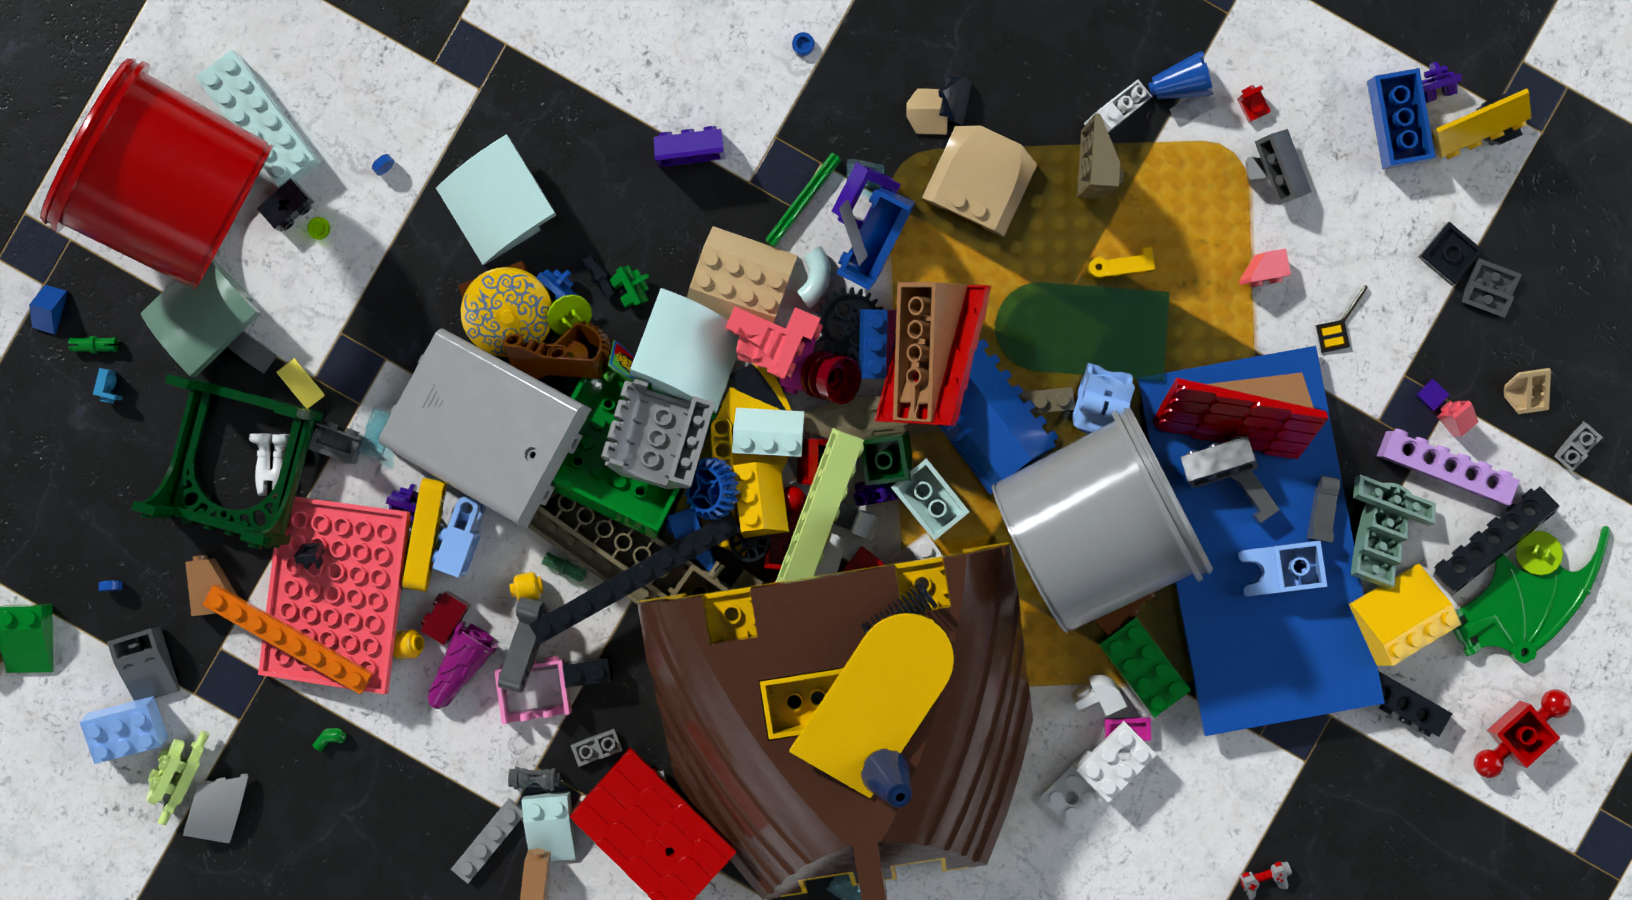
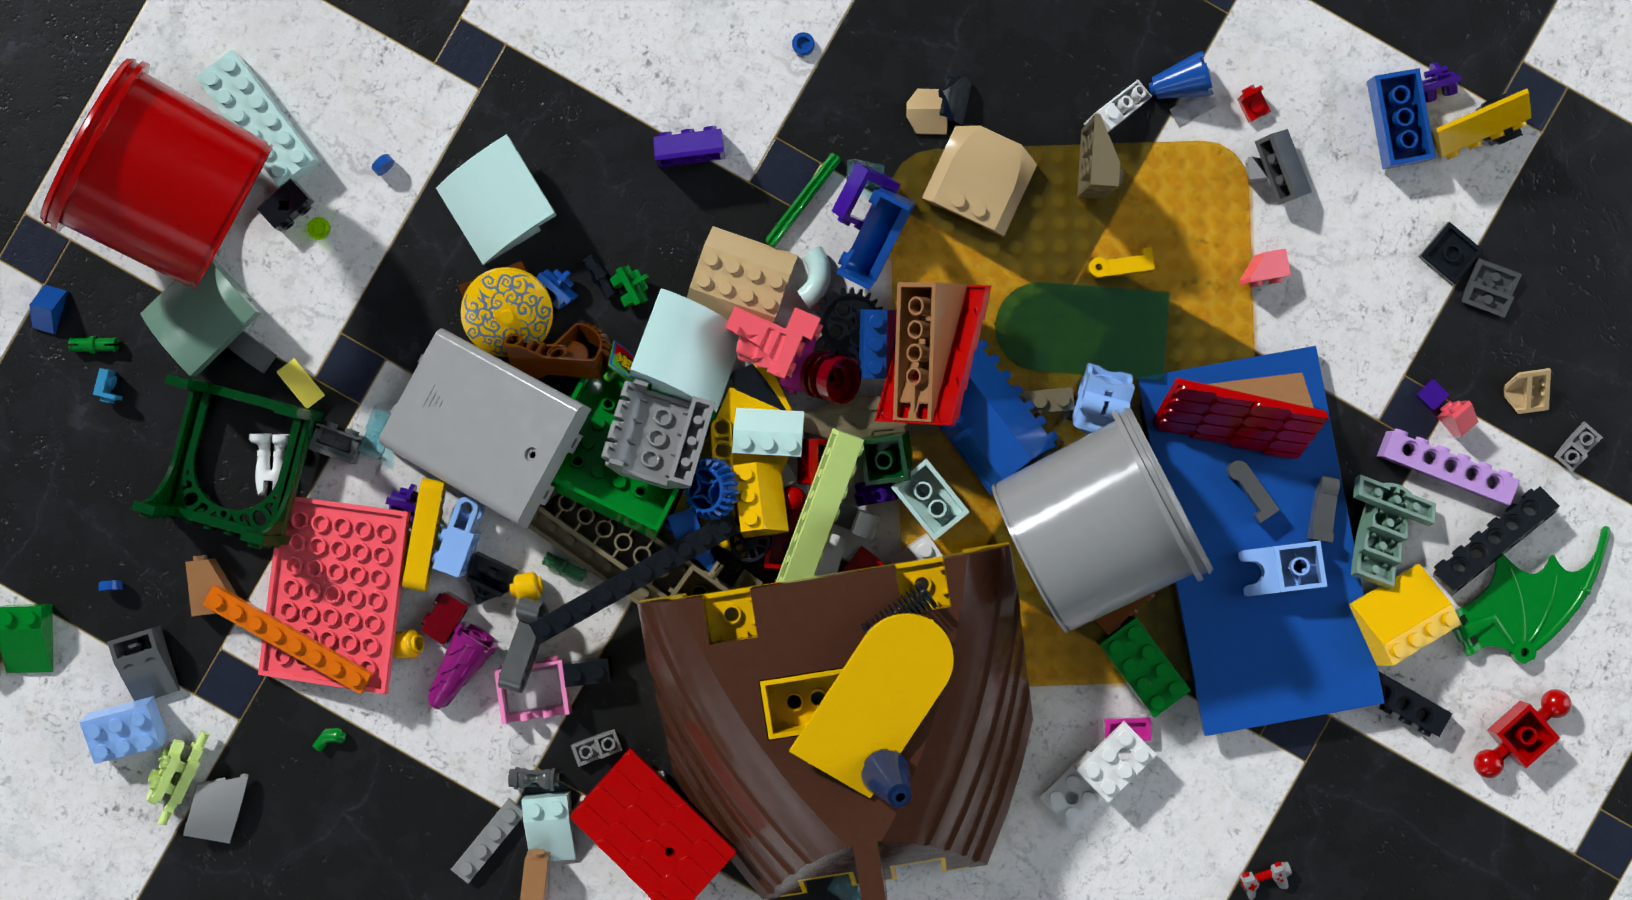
(309, 554): black tile -> none
(489, 577): none -> black slope
(567, 312): lime piece -> none
(853, 232): light grey sticker -> none
(1101, 690): white brick -> none
(1219, 461): brick -> none
(1334, 334): piece -> none
(1539, 553): lime piece -> none

